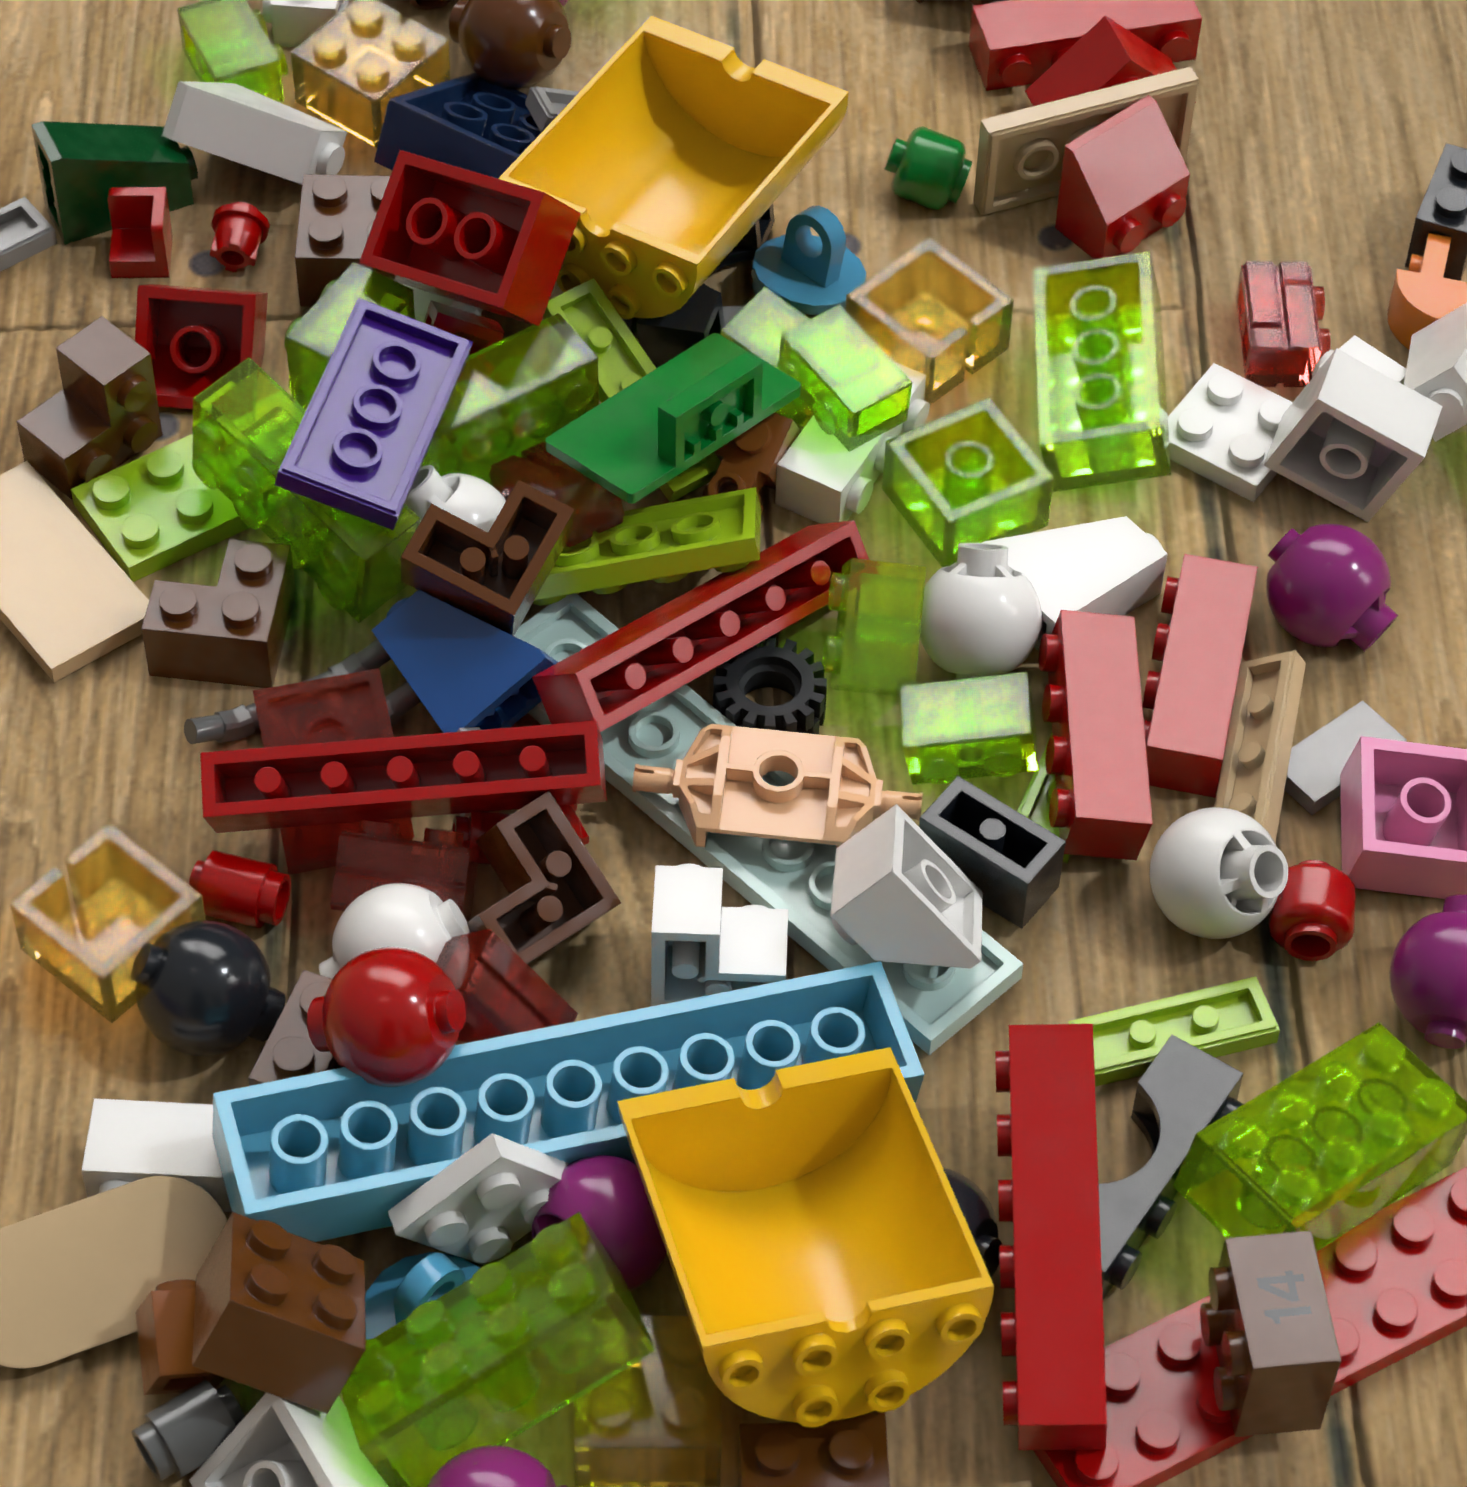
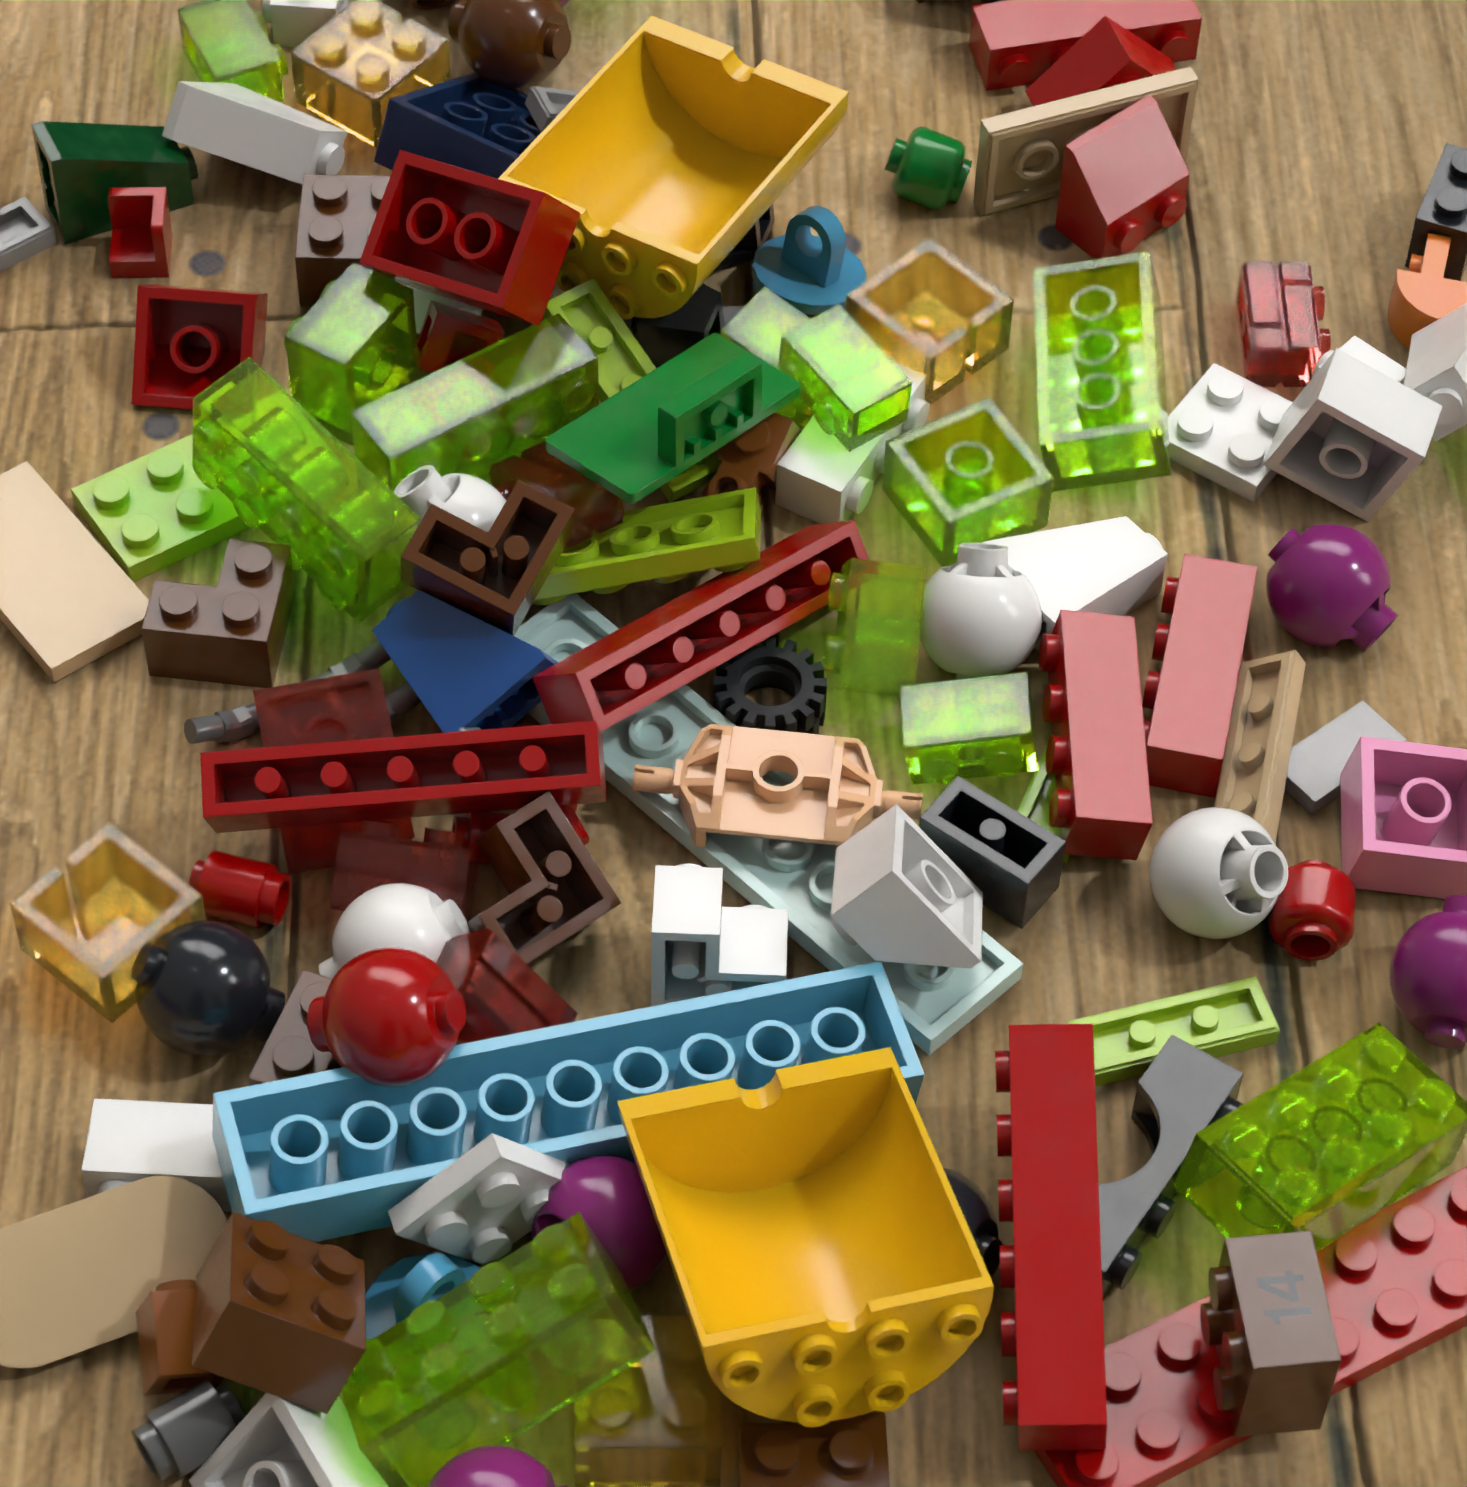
(100, 414): reddish brown brick -> none
(238, 234): red hose -> none
(374, 414): tile -> none

